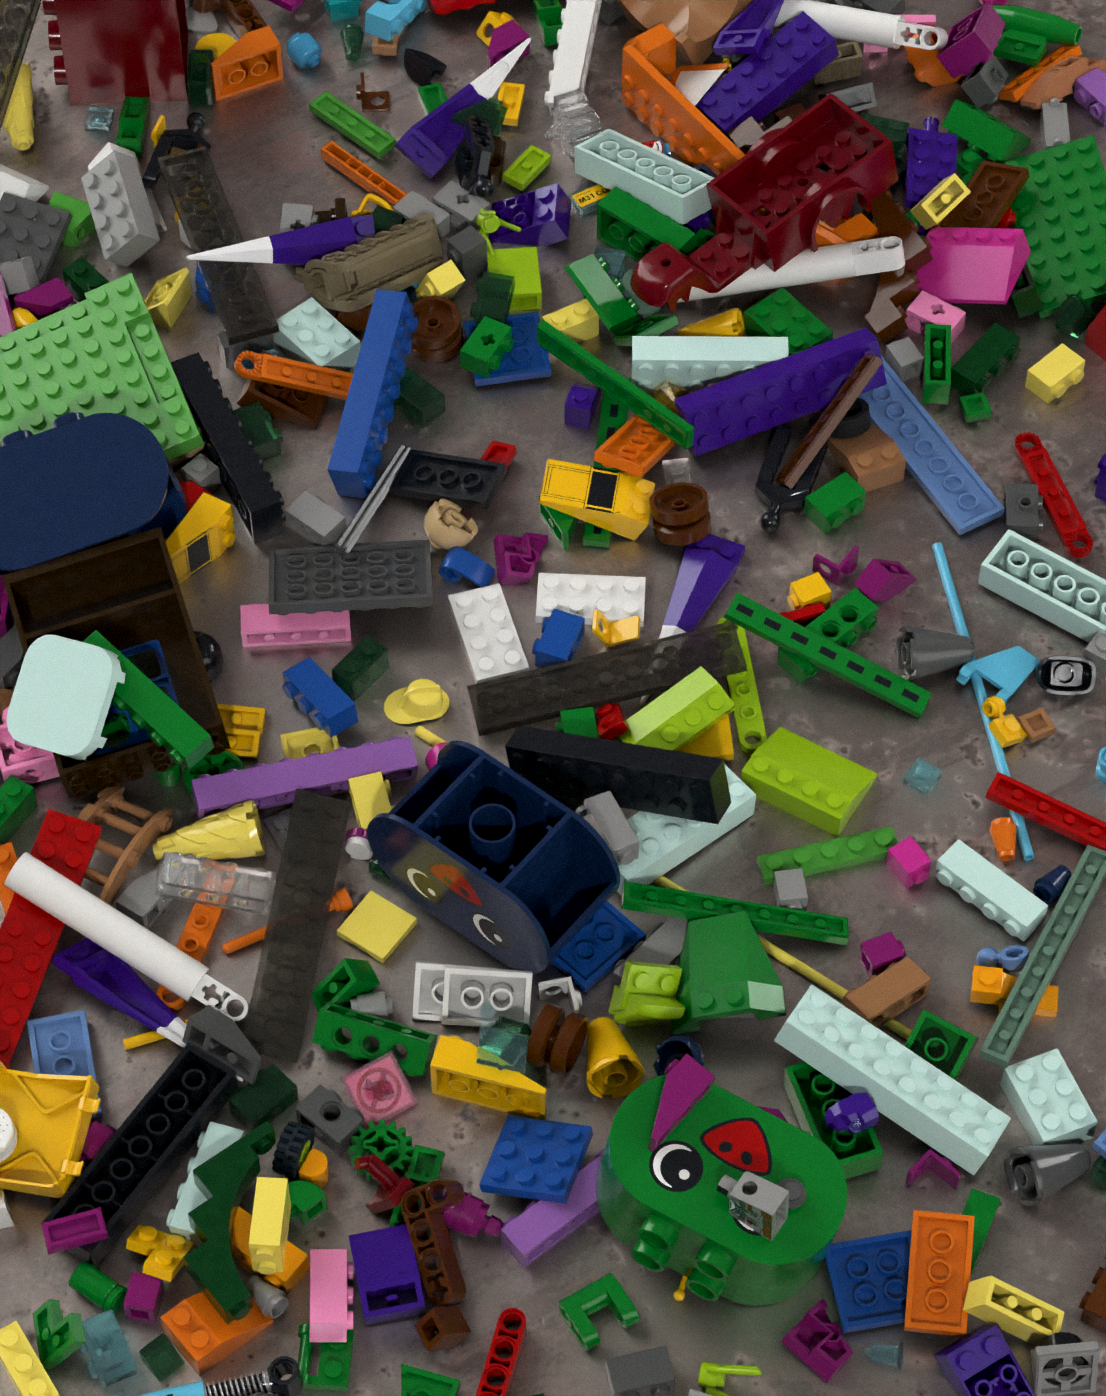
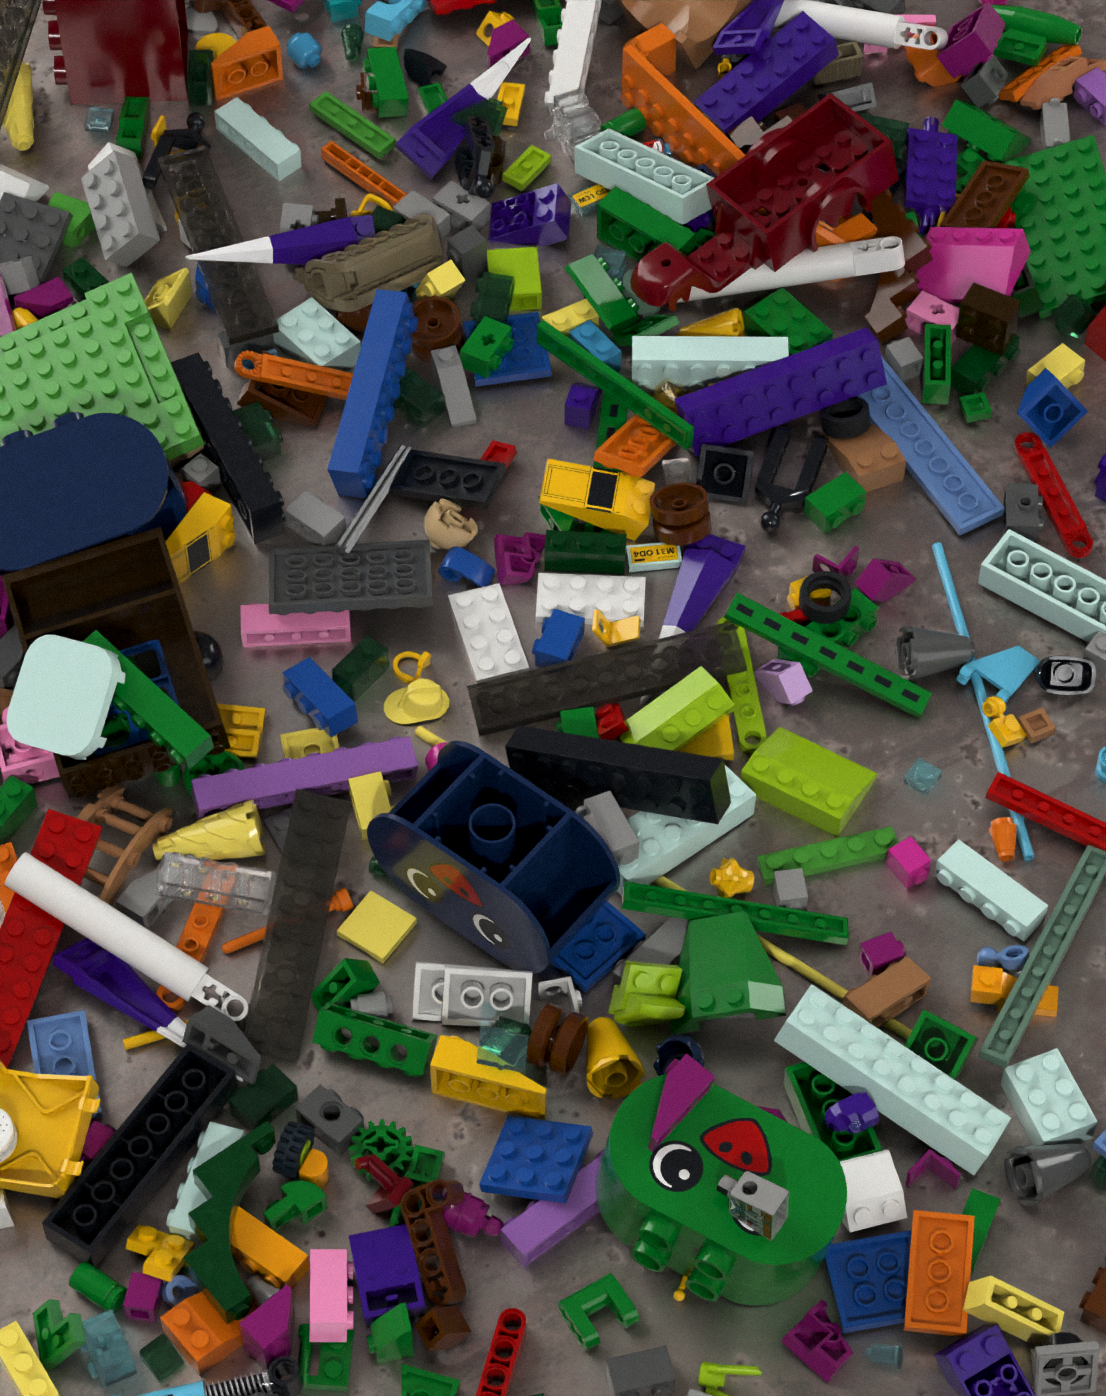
(74, 1230): magenta tile -> none
(184, 1284): none -> medium blue plate
(258, 138): none -> light aqua brick
(270, 1225): light yellow brick -> none
(270, 1328): none -> magenta slope
(358, 844): white piece -> none
(379, 1089): clear pink piece -> none
(386, 82): none -> green brick
(391, 1335): none -> green slope
(423, 661): none -> yellow piece
(451, 381): none -> light grey slope
(489, 223): lime plant -> none
(585, 552): none -> dark green brick
(597, 343): none -> dark azure brick
(627, 123): none -> green piece
(653, 557): none -> tile
(696, 80): white sticker -> none
(725, 472): none -> black slope
(731, 878): none -> yellow rock
(784, 681): none -> lavender slope
(796, 1190): dark grey plate -> none
(820, 613): none -> black tyre
(828, 421): reddish brown tile -> none
(872, 1191): none -> white slope
(940, 201): light yellow brick -> none
(988, 318): none -> dark brown brick
(1049, 408): none -> blue slope
(1051, 885): dark blue cone -> none

